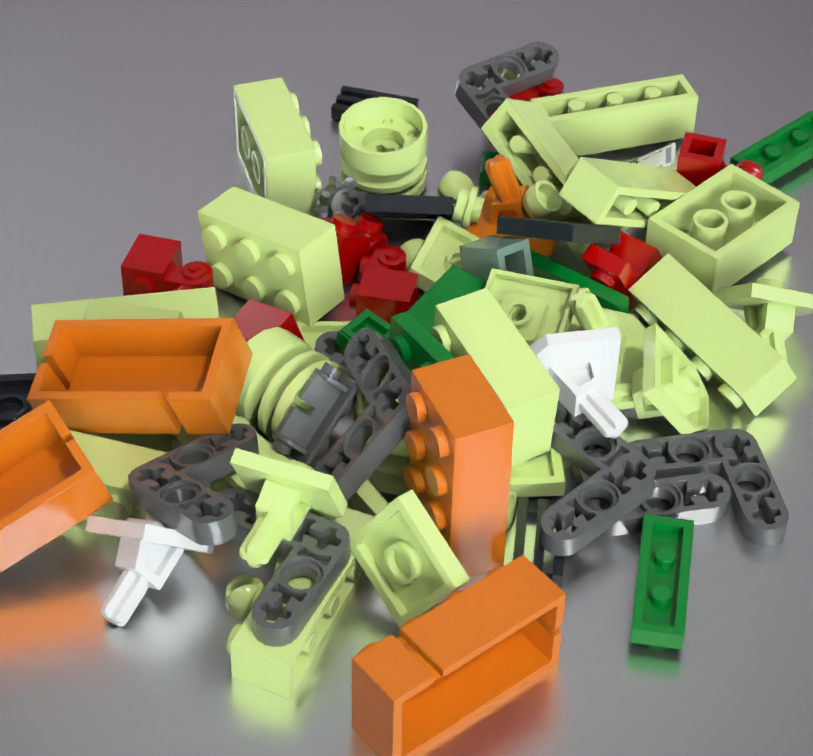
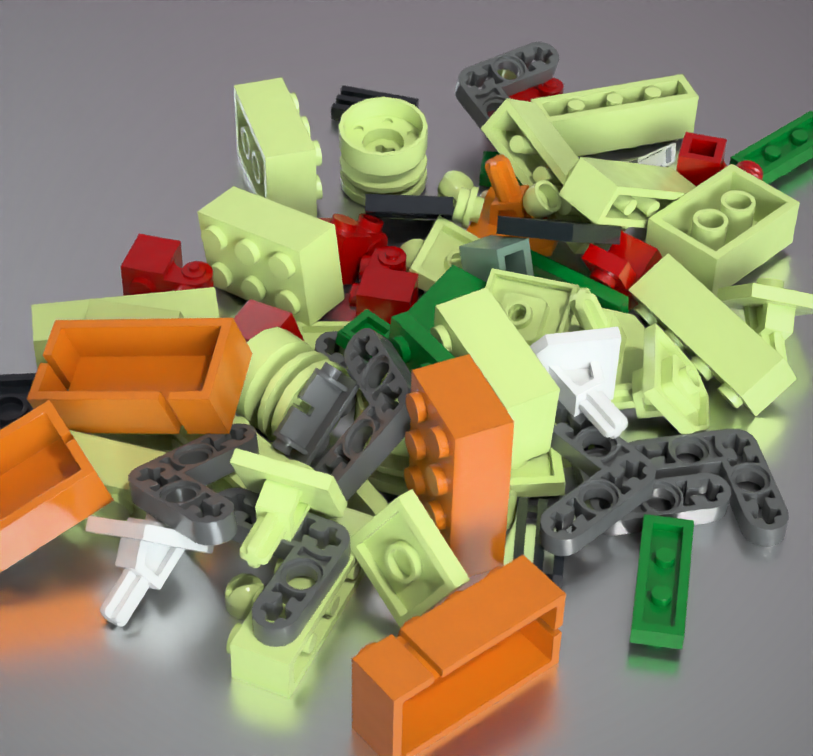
(331, 195): dark grey gear -> none

